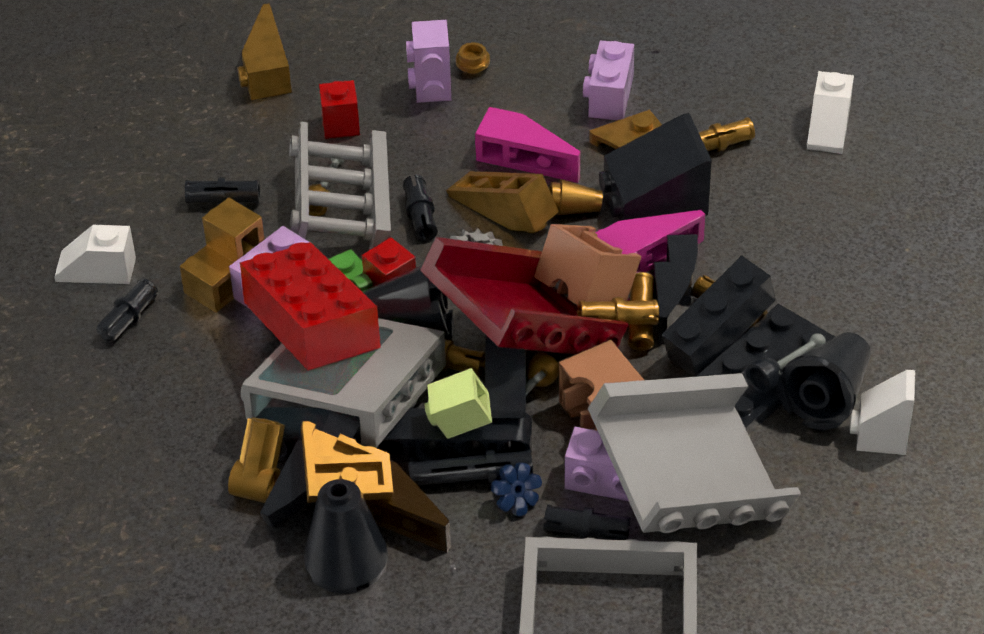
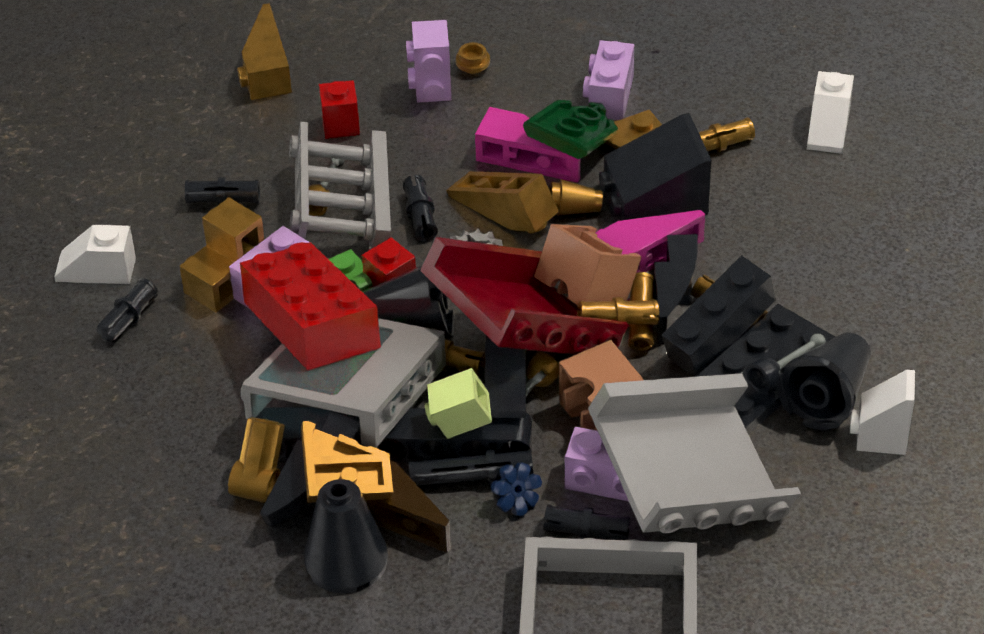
(571, 128): none -> dark green tile

